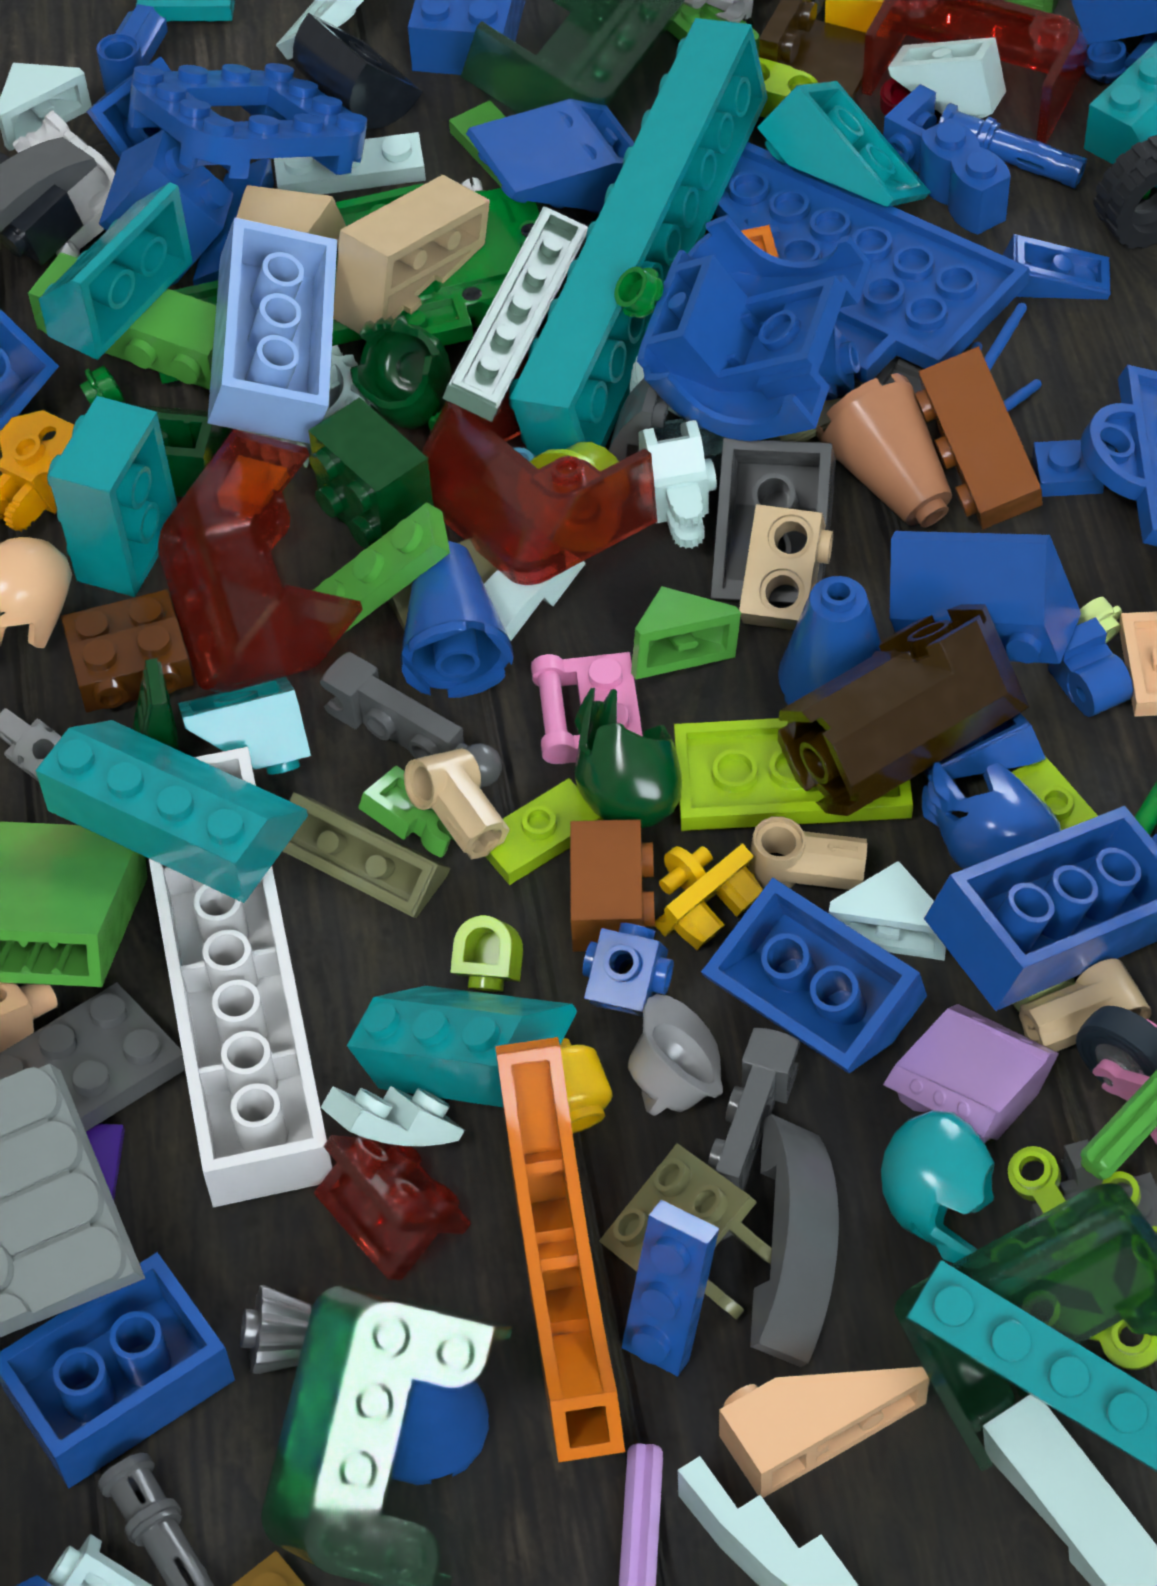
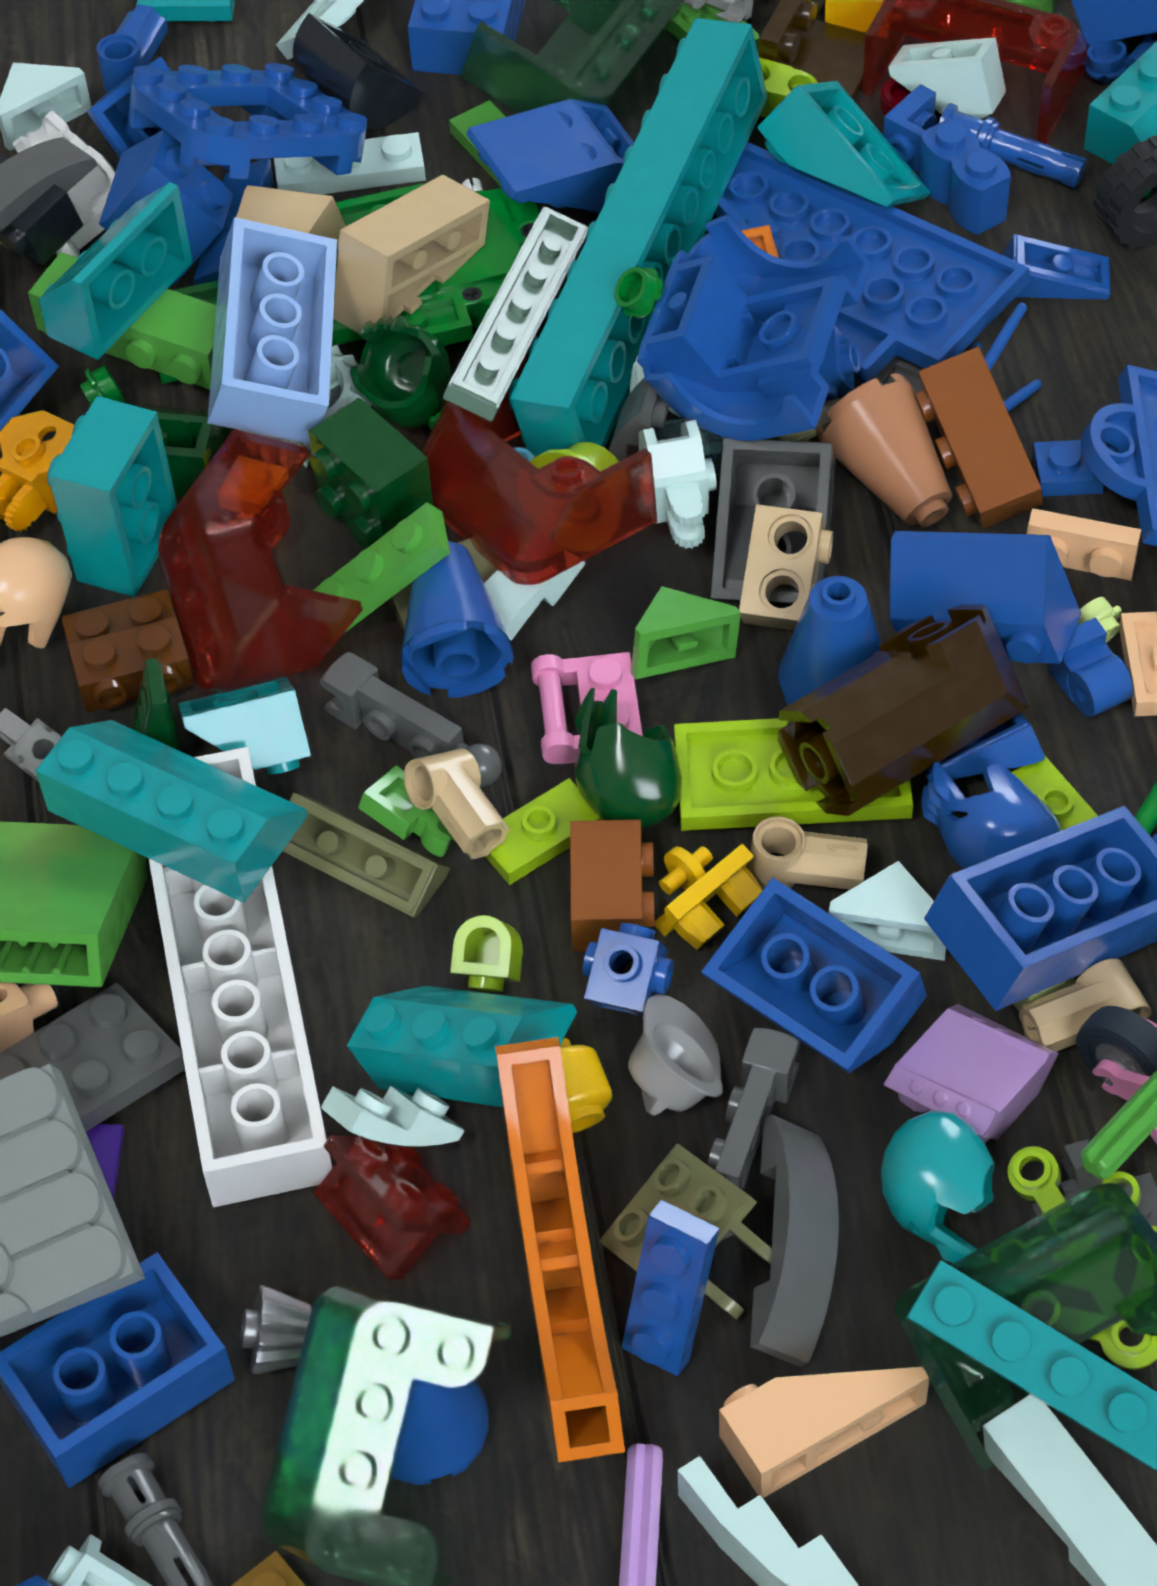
(1088, 543): none -> light nougat plate

